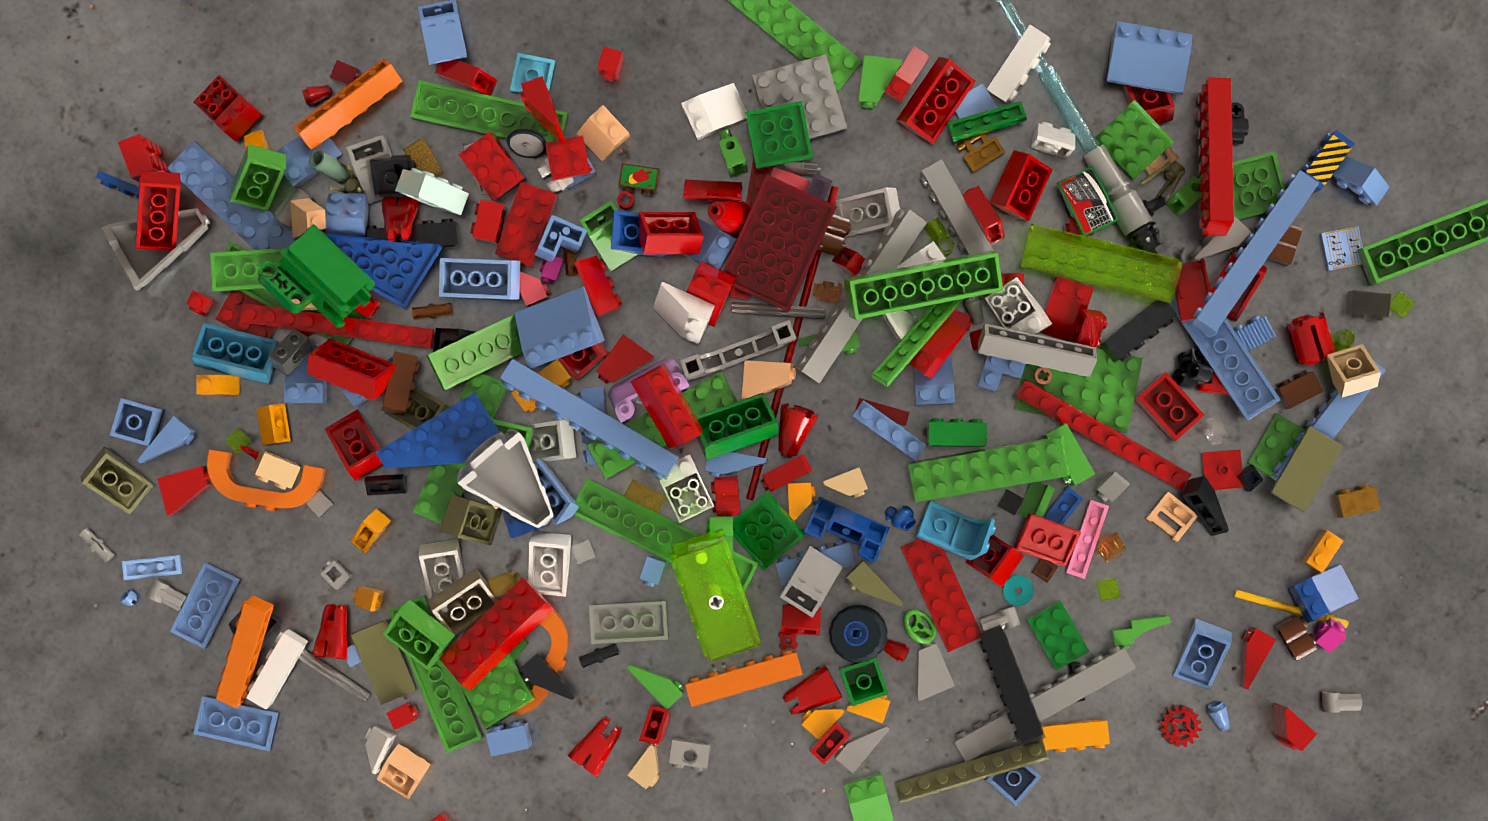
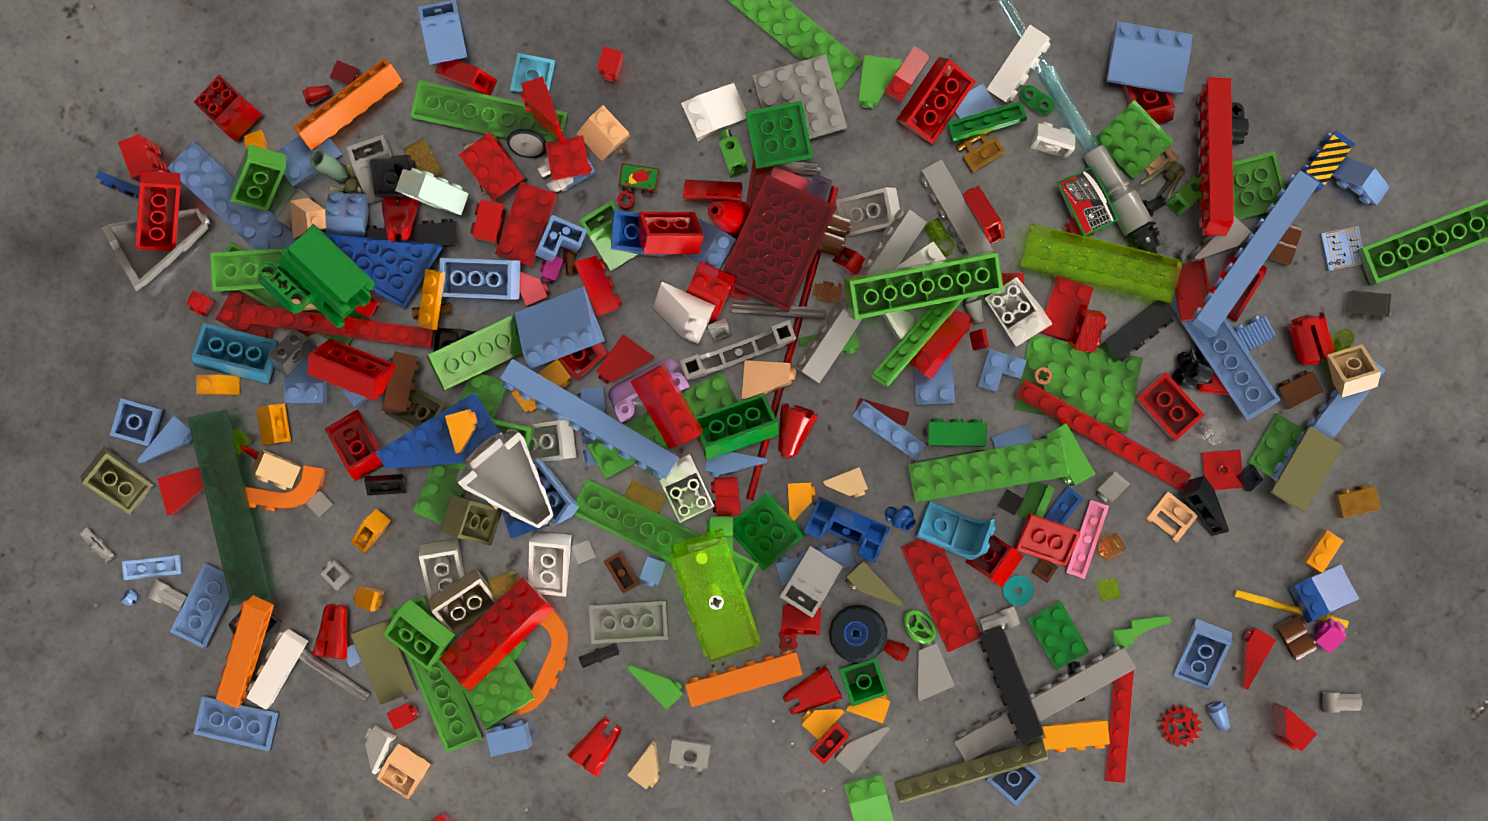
(229, 506): none -> clear green plate
(431, 299): none -> light orange plate
(461, 428): none -> light orange slope
(543, 675): black slope -> none
(622, 572): none -> reddish brown brick
(655, 725): red slope -> none
(719, 330): none -> light grey tile
(786, 473): red slope -> none
(1013, 436): none -> medium blue tile
(1021, 185): red brick -> none
(1035, 101): none -> green plate
(1037, 350): light grey brick -> none
(1119, 728): none -> red plate
(1401, 304): clear neon green tile -> none

